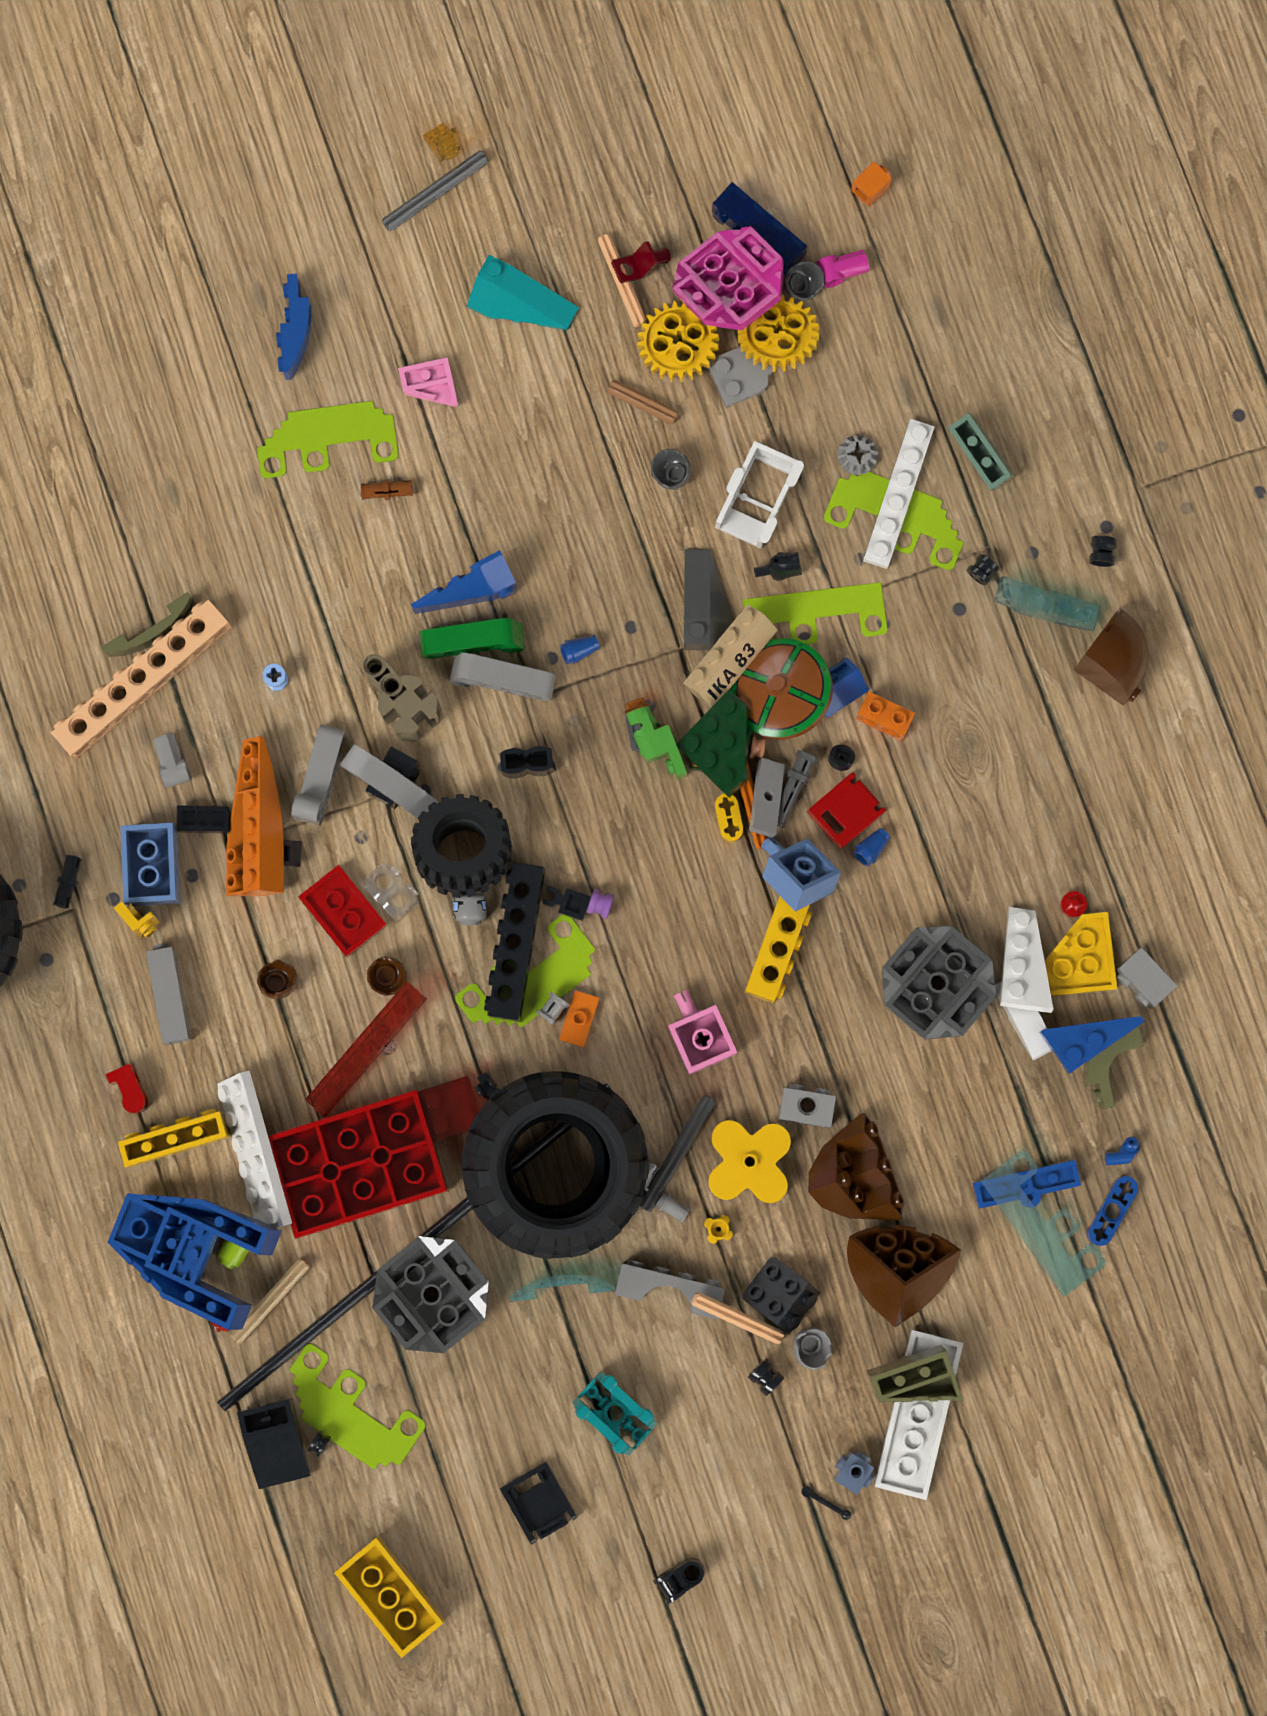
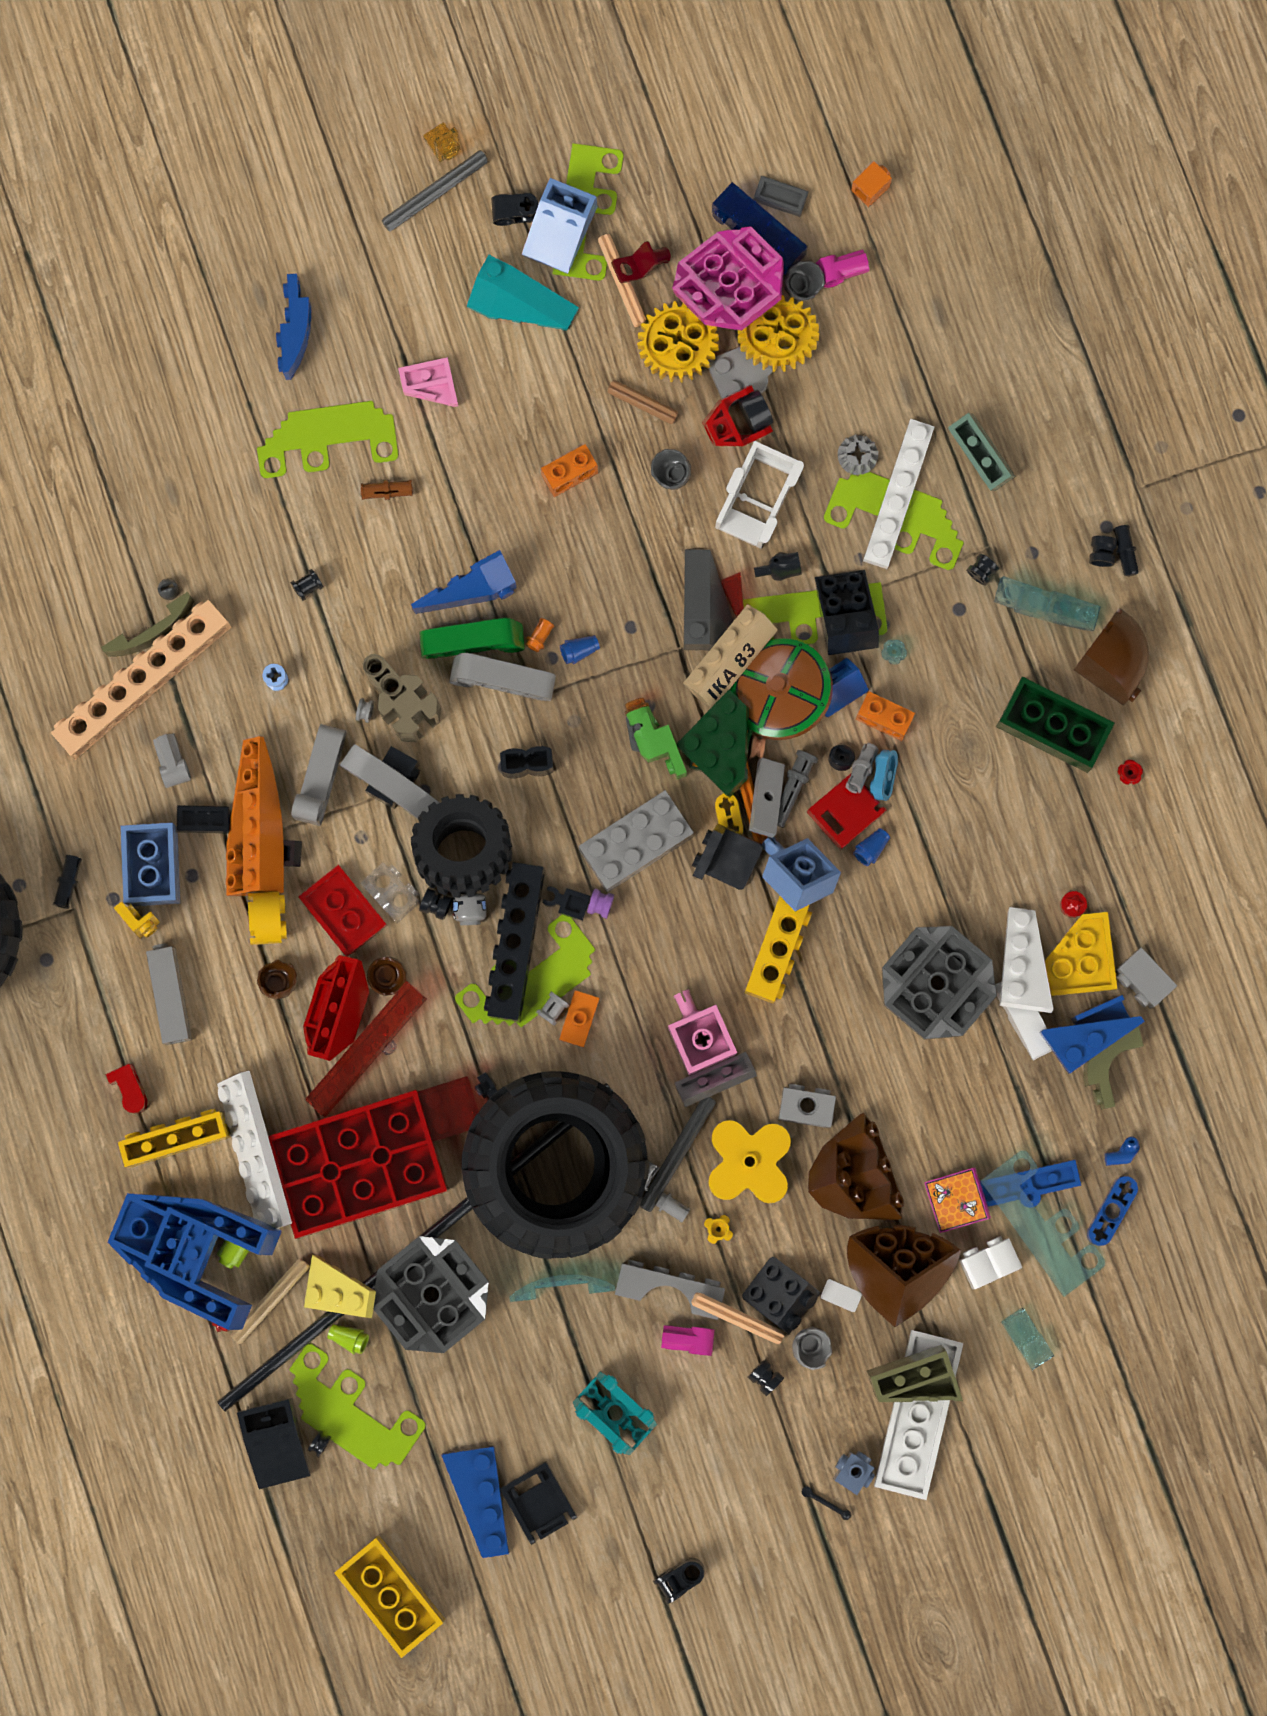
(170, 593): none -> dark grey hinge
(265, 918): none -> yellow brick
(306, 584): none -> black bush
(336, 1008): none -> red wedge
(336, 1292): none -> light yellow wing
(349, 1338): none -> lime cone
(364, 710): none -> light grey bush
(435, 903): none -> black wheel
(478, 1490): none -> blue wing
(511, 208): none -> black piece
(539, 635): none -> orange pin
(559, 225): none -> slope
(569, 470): none -> orange brick
(583, 165): none -> lime piece
(636, 841): none -> light grey brick
(693, 1339): none -> dark pink piece
(715, 1079): none -> flat silver plate
(727, 857): none -> black bracket
(733, 590): none -> clear red piece
(754, 411): none -> red piece
(780, 196): none -> dark grey tile
(841, 1295): none -> white sticker
(847, 612): none -> black slope
(862, 768): none -> light grey pin
(885, 773): none -> dark azure plate
(896, 645): none -> clear light blue plate
(957, 1200): none -> tile
(990, 1263): none -> white brick
(1027, 1338): none -> clear light blue slope
(1055, 724): none -> dark green brick
(1107, 1011): none -> blue panel
(1126, 550): none -> black axle
(1134, 767): none -> red plate

